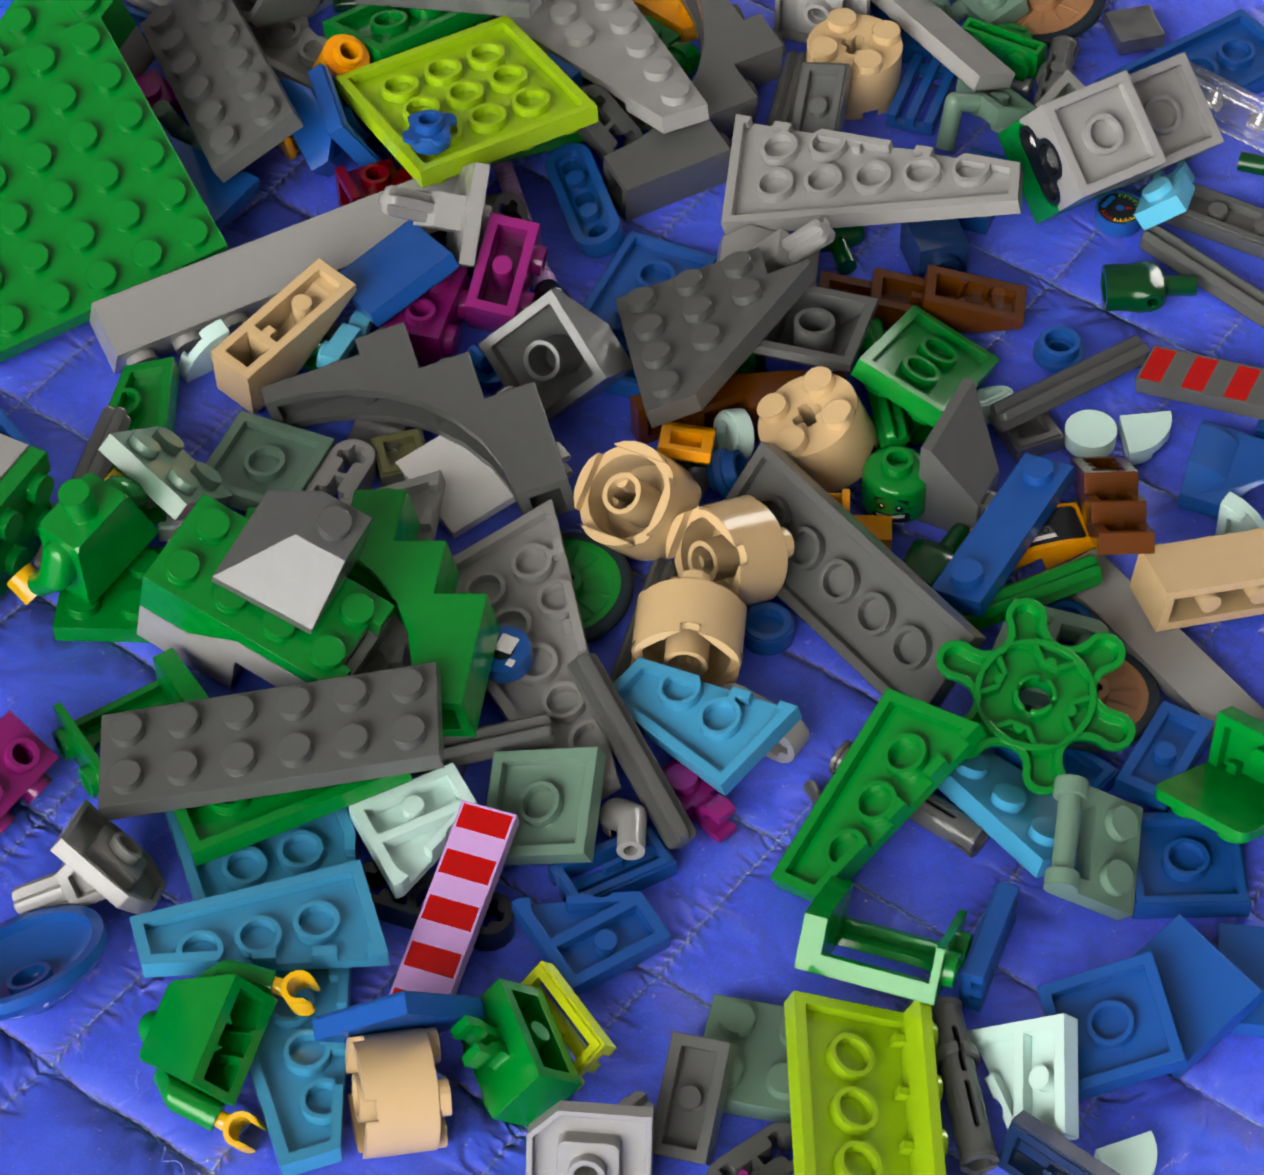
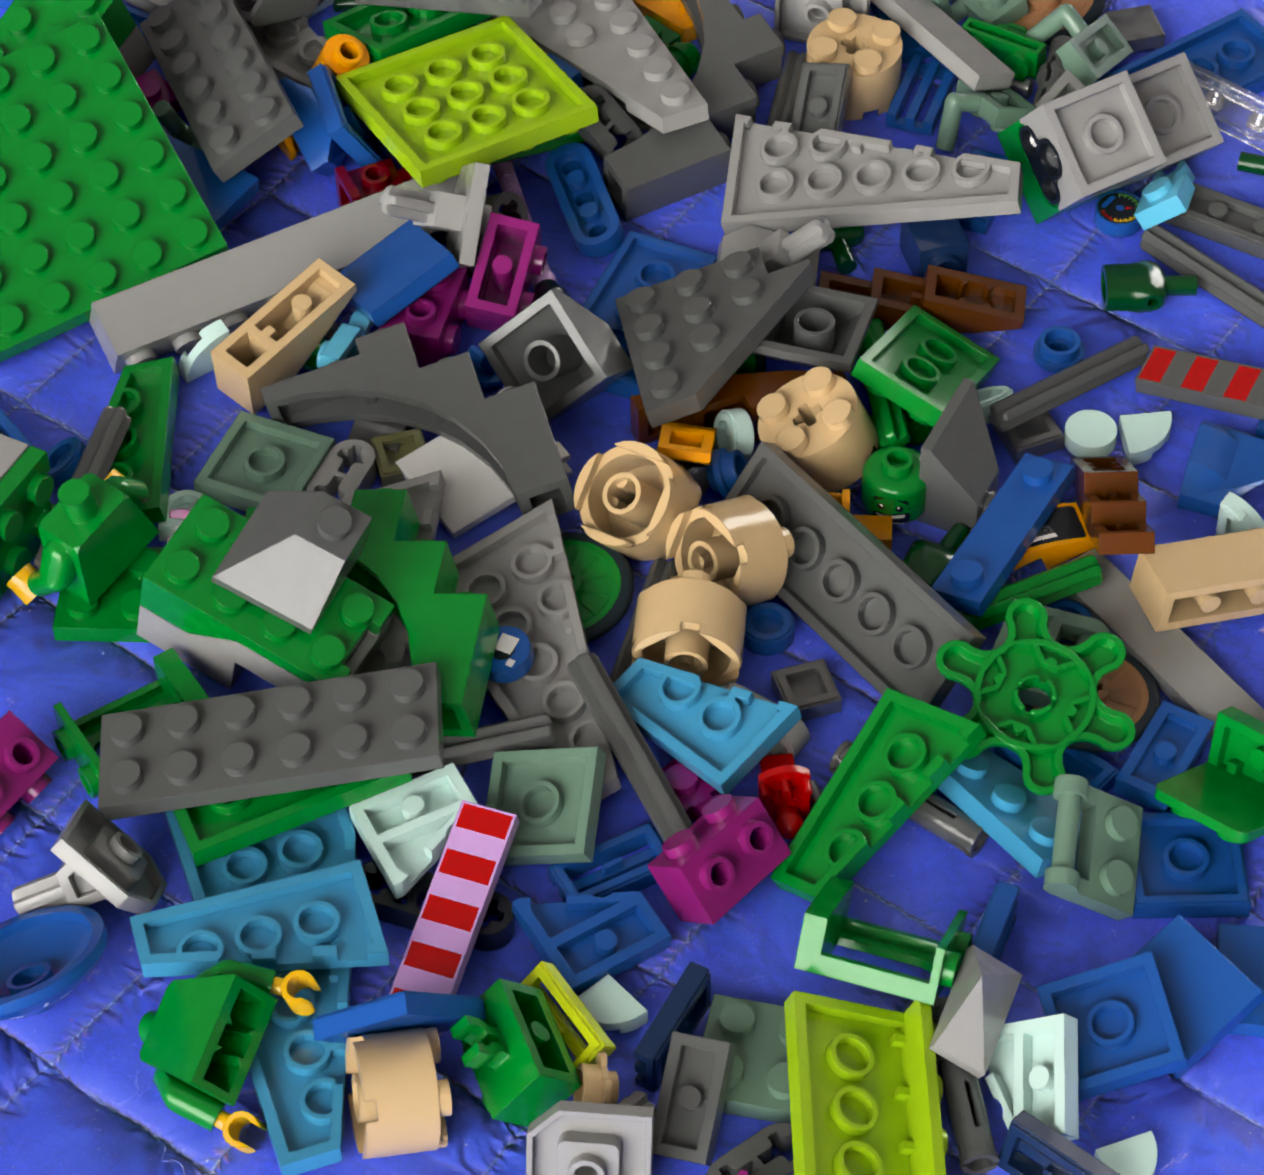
(64, 459): none -> blue tile
(164, 469): sand green plate -> none
(429, 131): blue plate -> none
(597, 1082): none -> tan plate
(613, 1006): none -> light aqua tile
(630, 824): light grey arm -> none
(680, 1014): none -> dark blue tile
(718, 858): none -> magenta brick
(785, 792): none -> red piece
(808, 687): none -> flat silver tile
(975, 1011): none -> light grey slope
(1092, 48): none -> sand green plate

